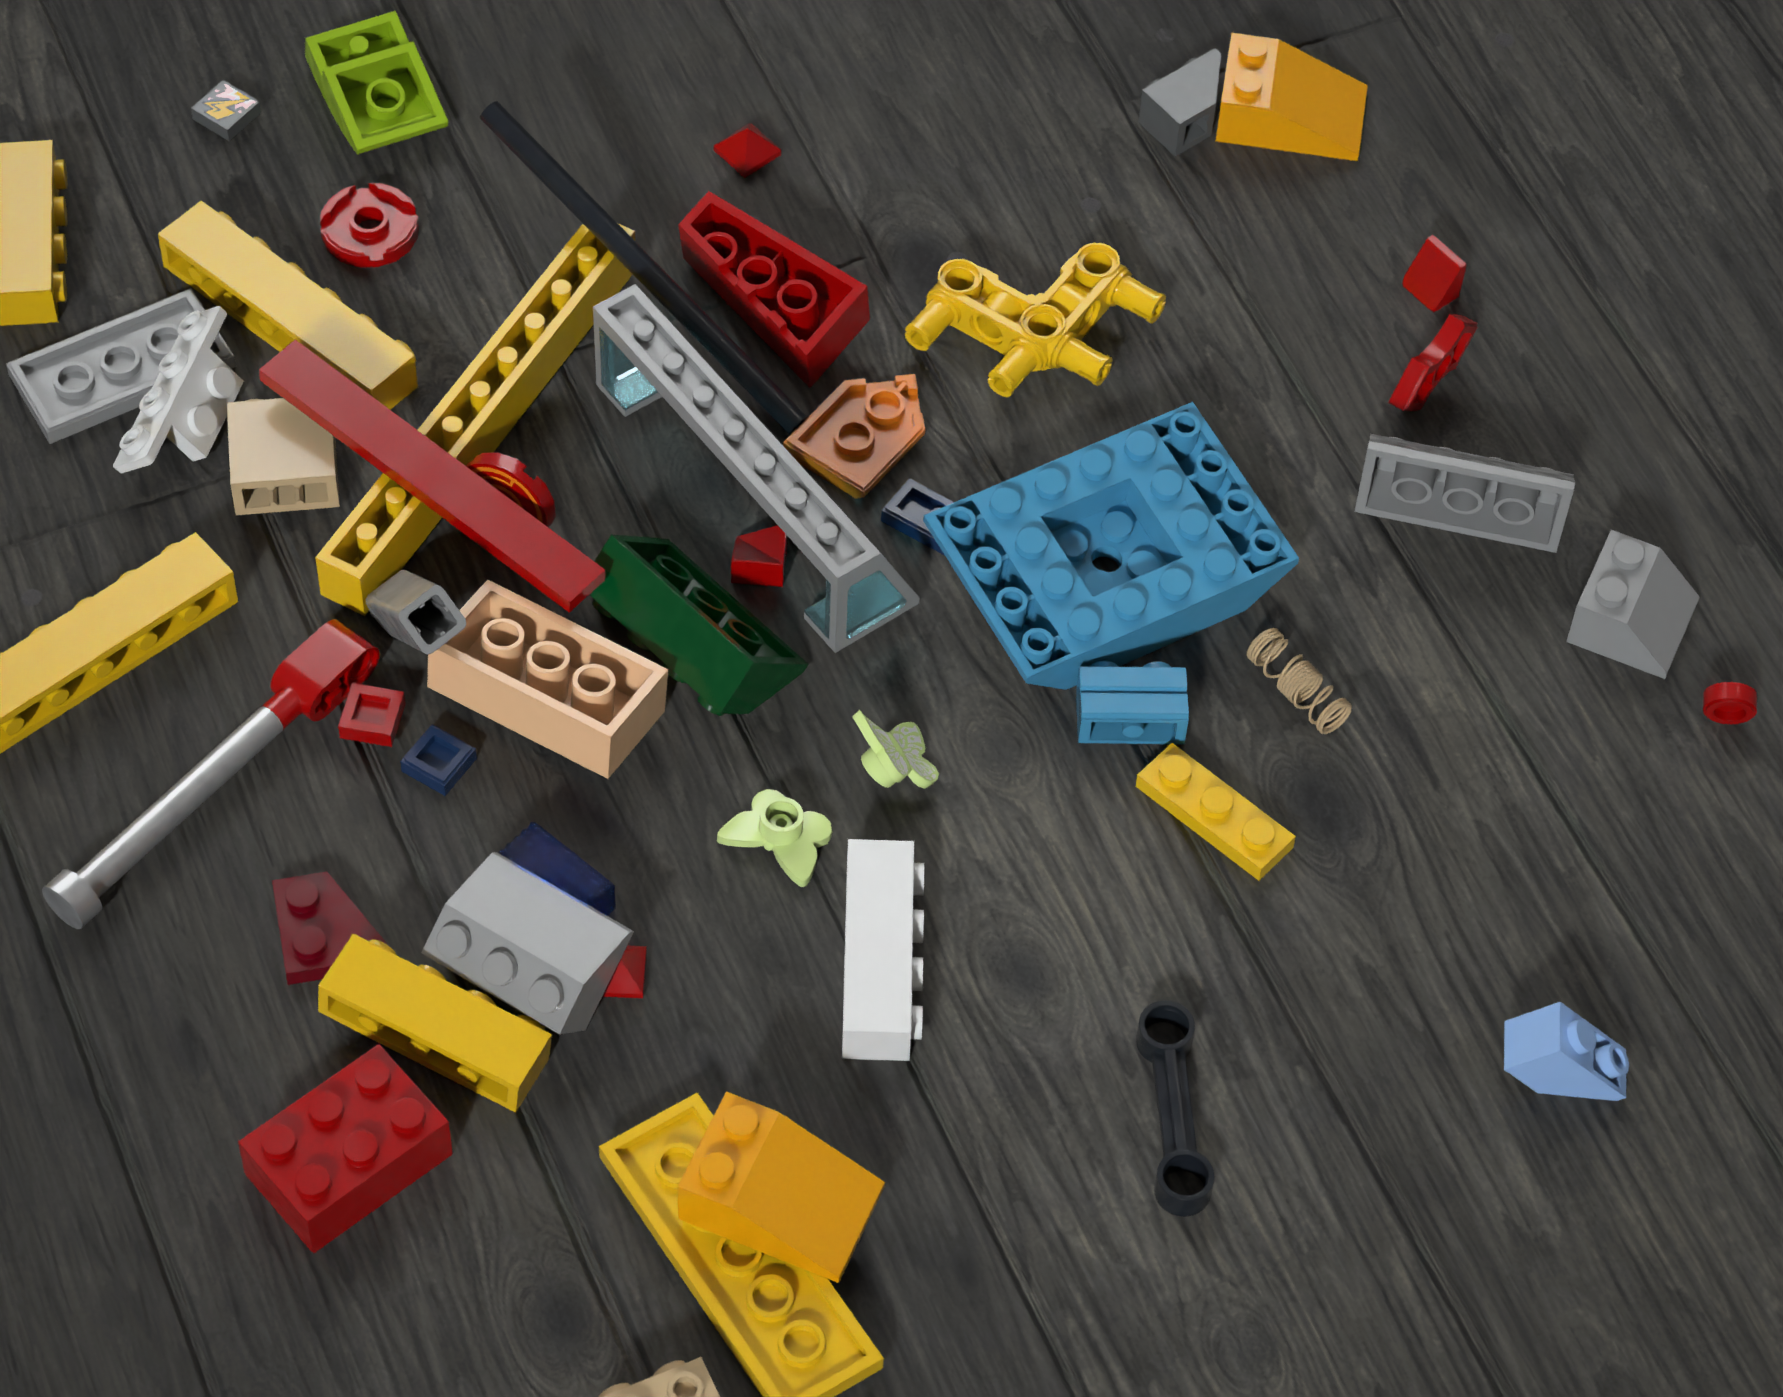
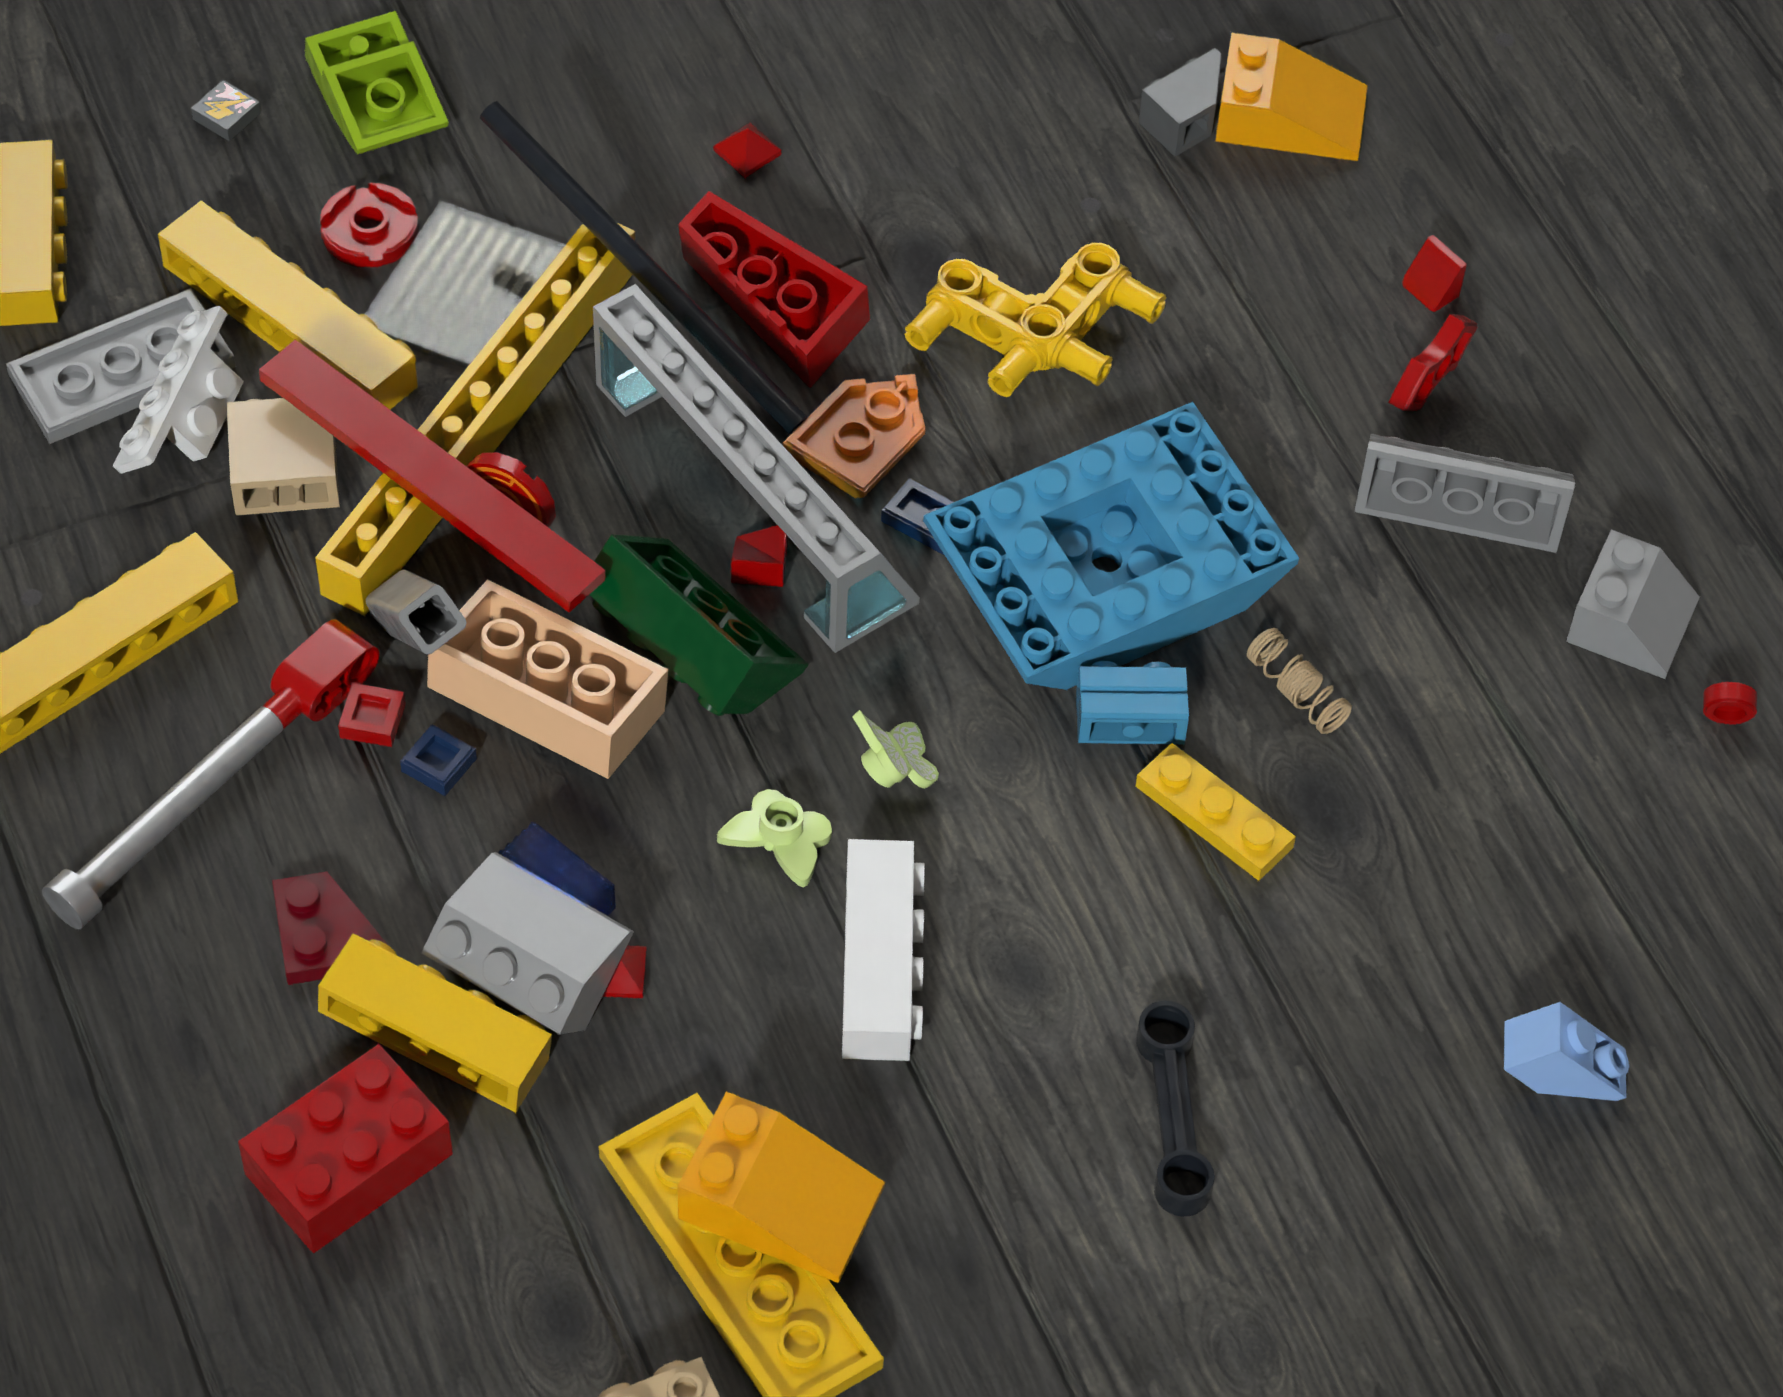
(459, 283): none -> clear smoke piece

